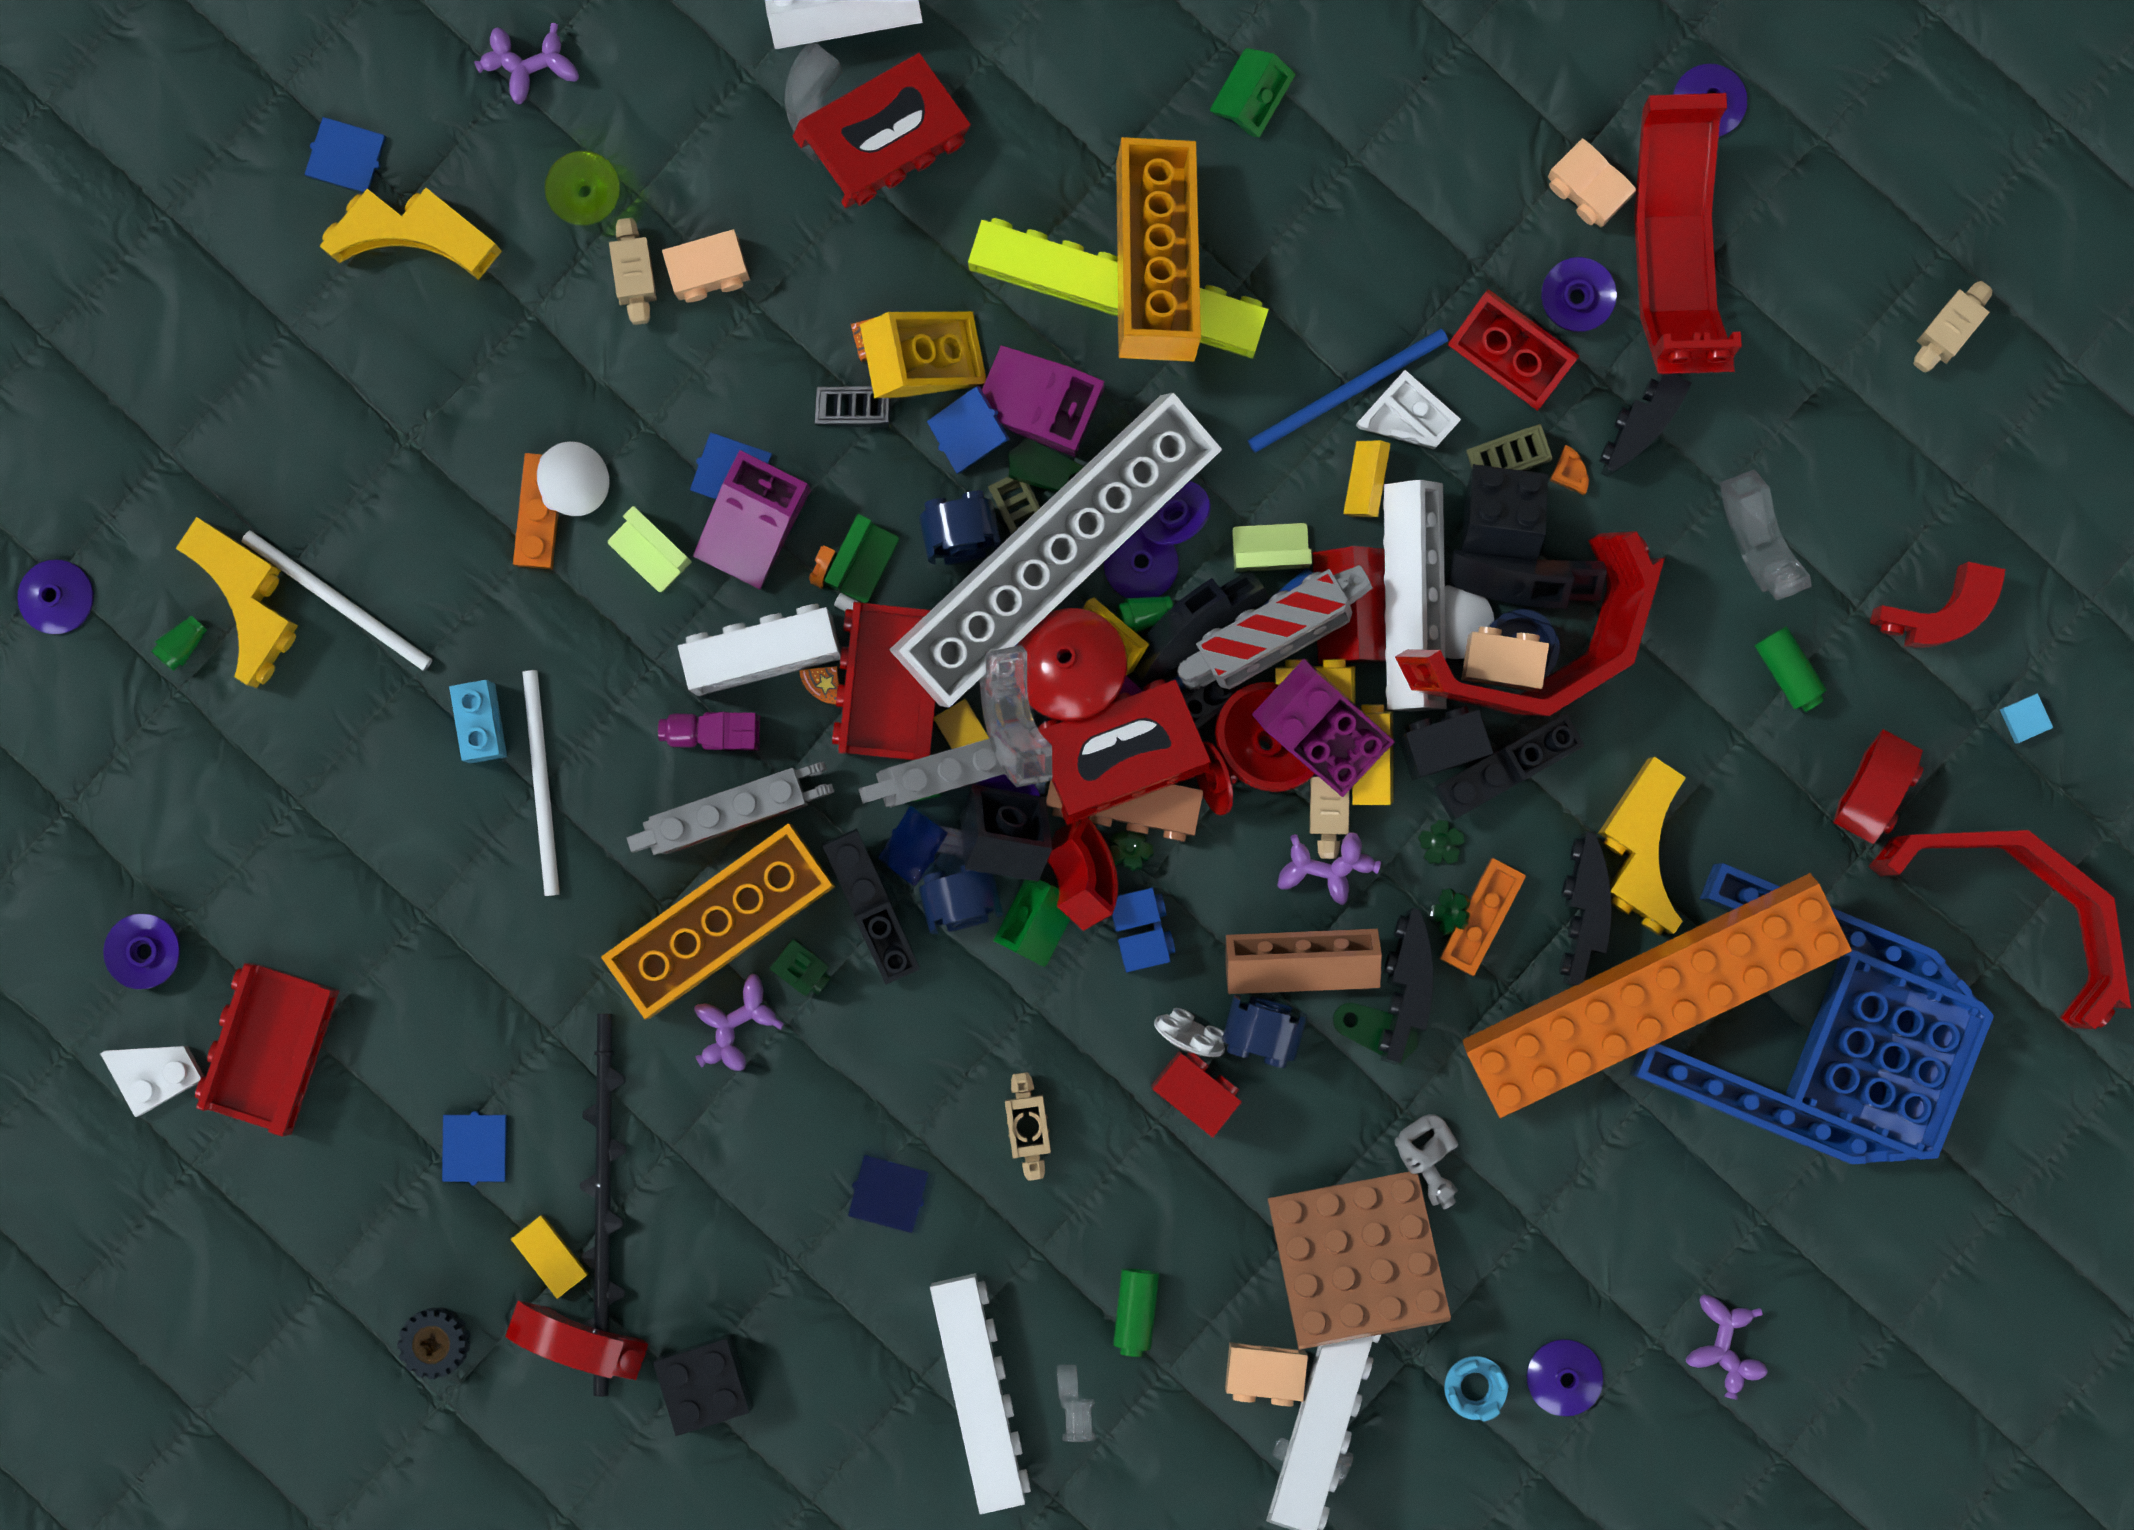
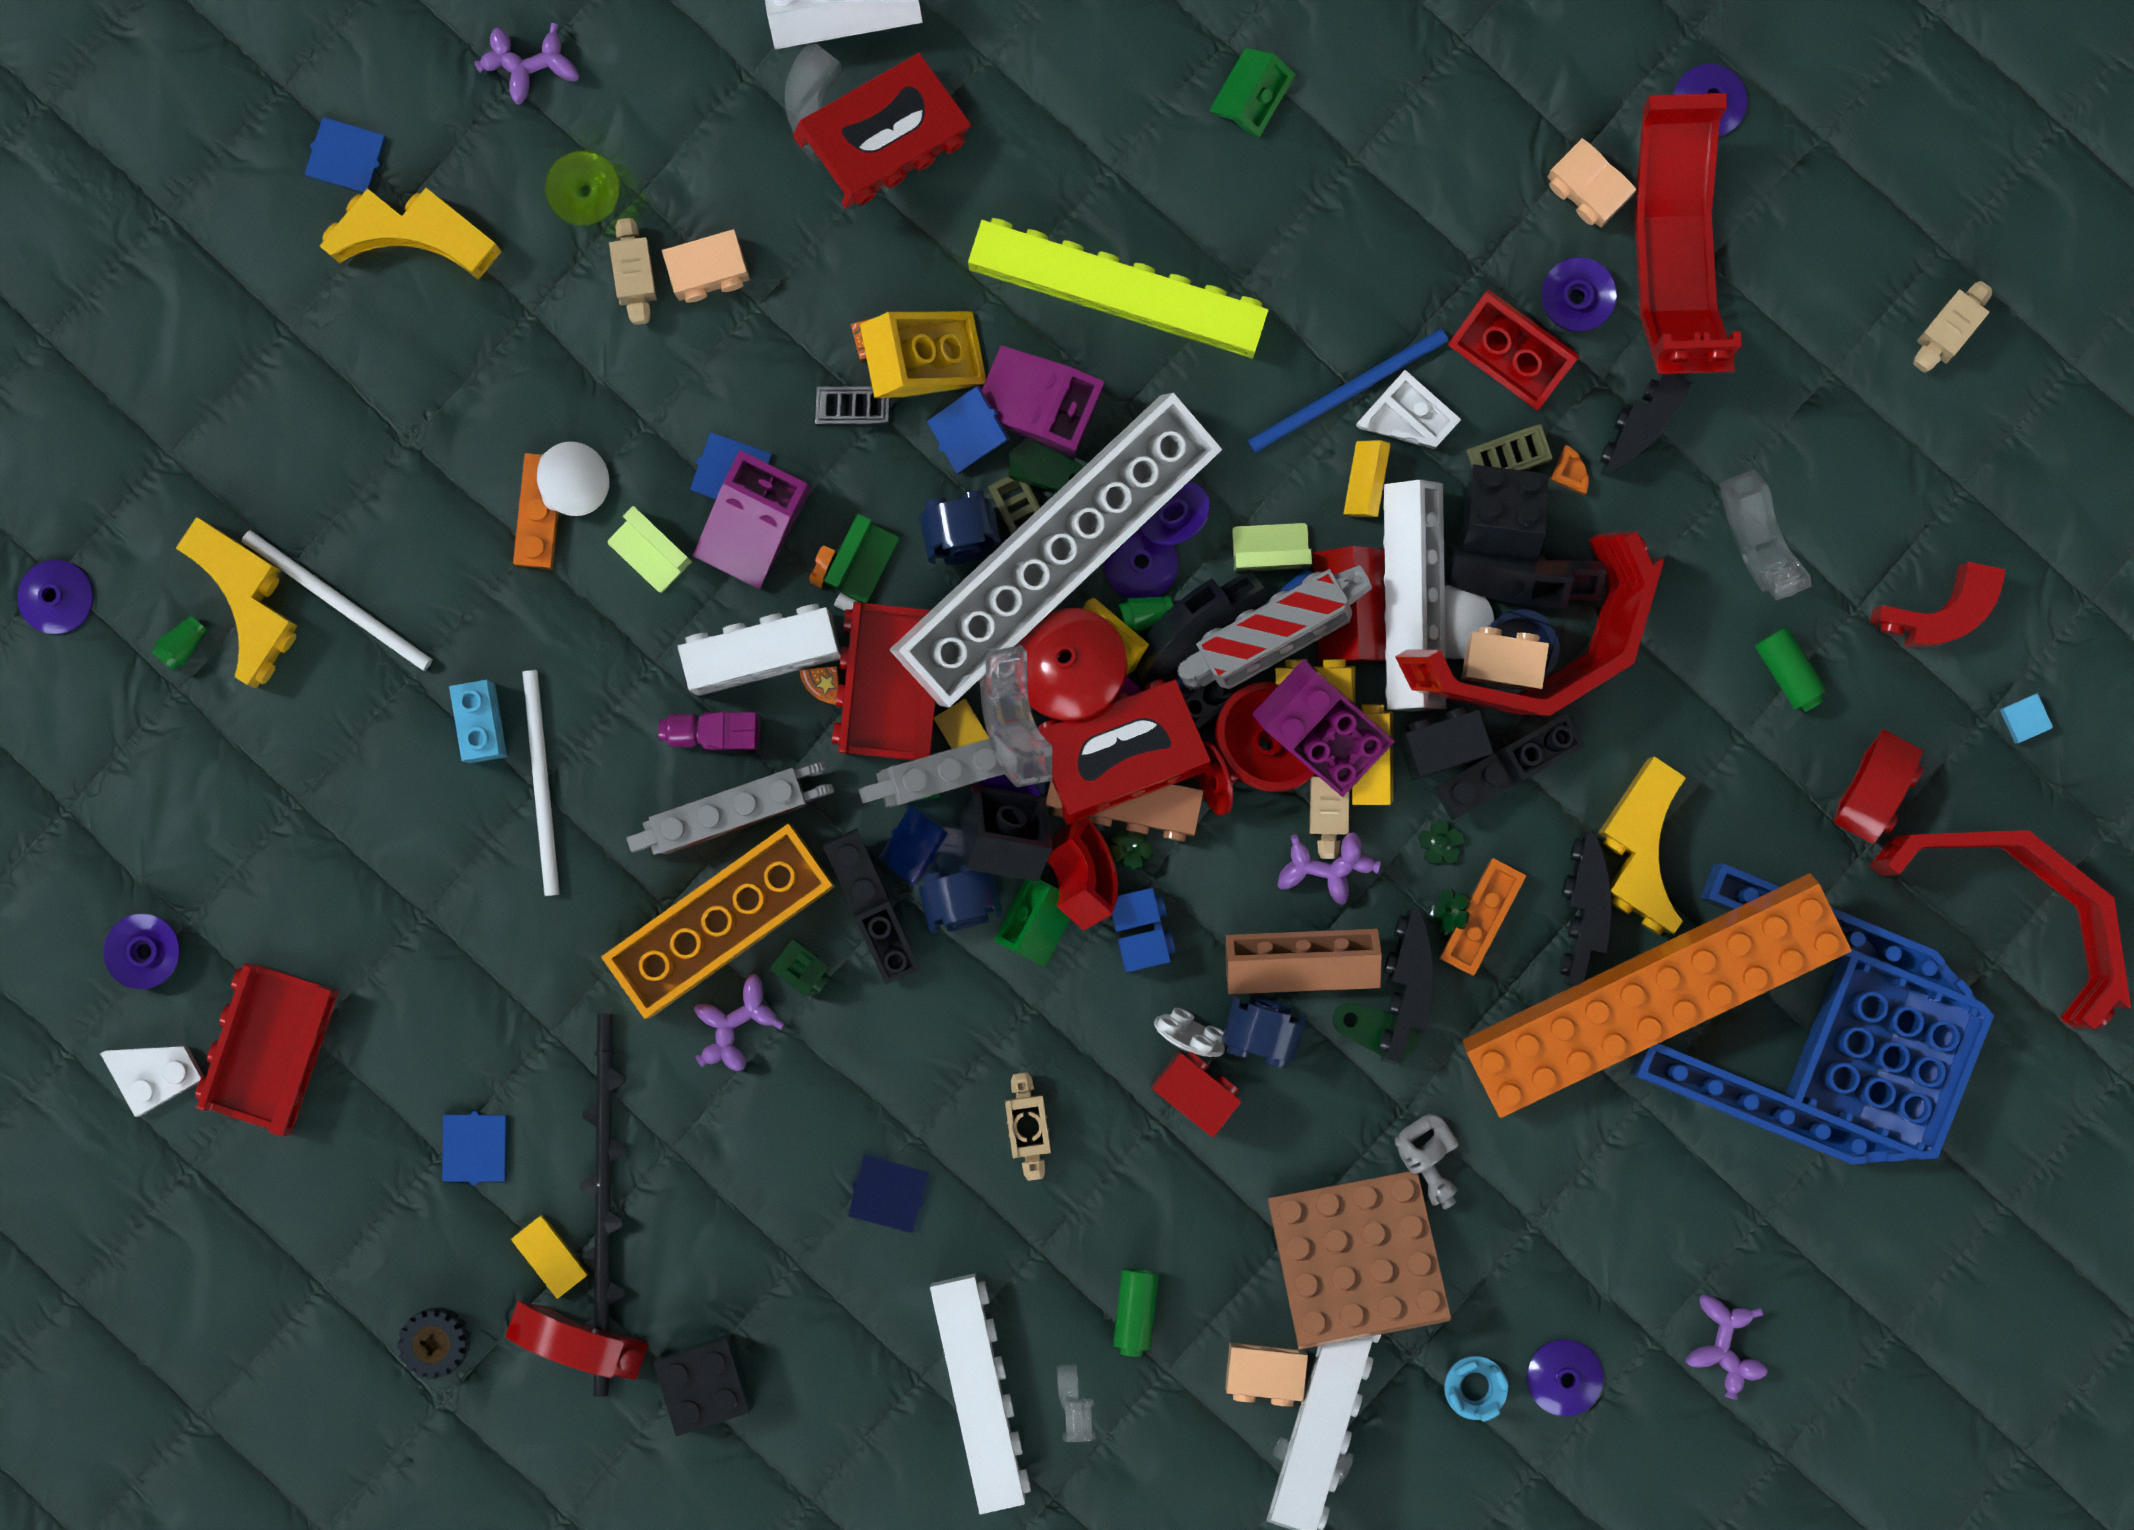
(1158, 250): light orange brick -> none

